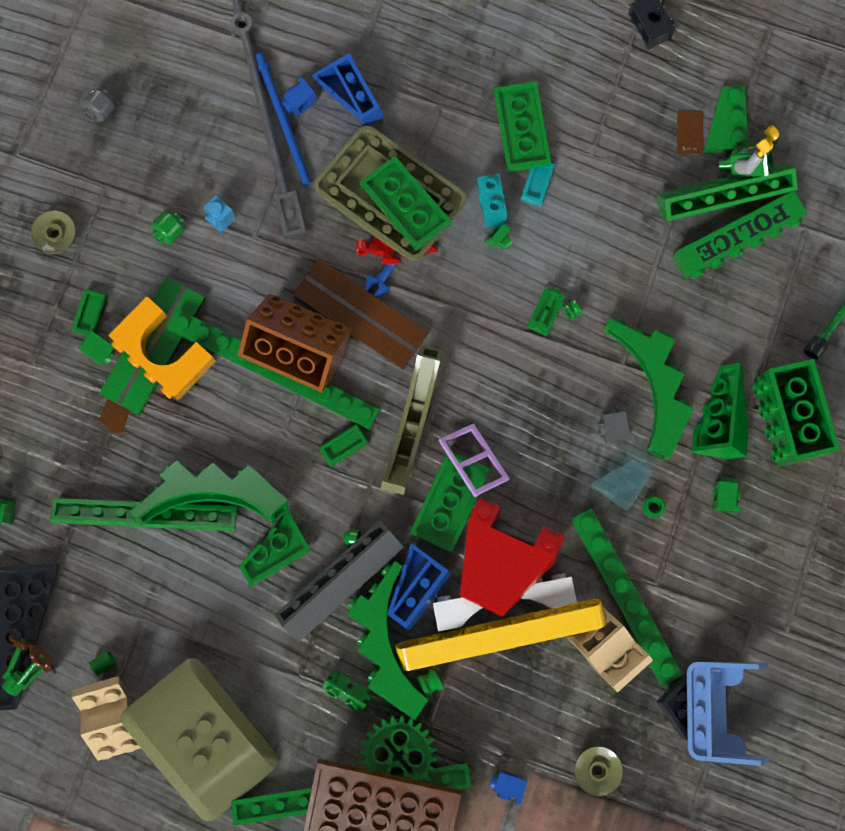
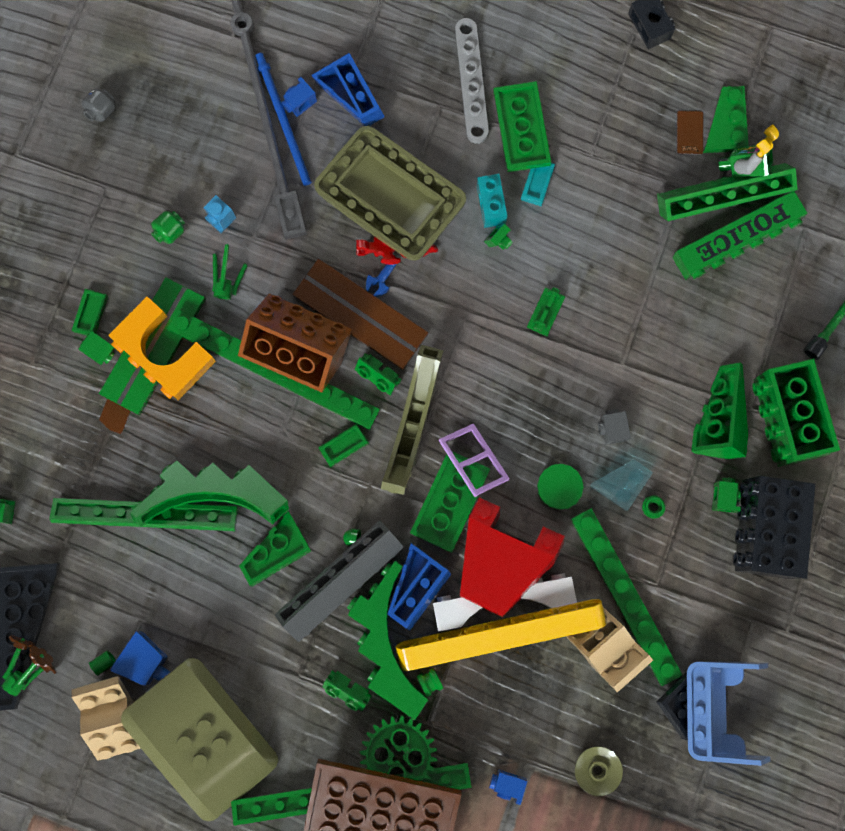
(47, 225): olive dish -> none
(141, 660): none -> blue torso
(222, 287): none -> green plant
(385, 380): none -> green hinge
(405, 203): green plate -> none
(471, 80): none -> light grey plate
(560, 486): none -> green tile
(571, 309): green bush -> none
(651, 353): green arch -> none
(774, 527): none -> black brick

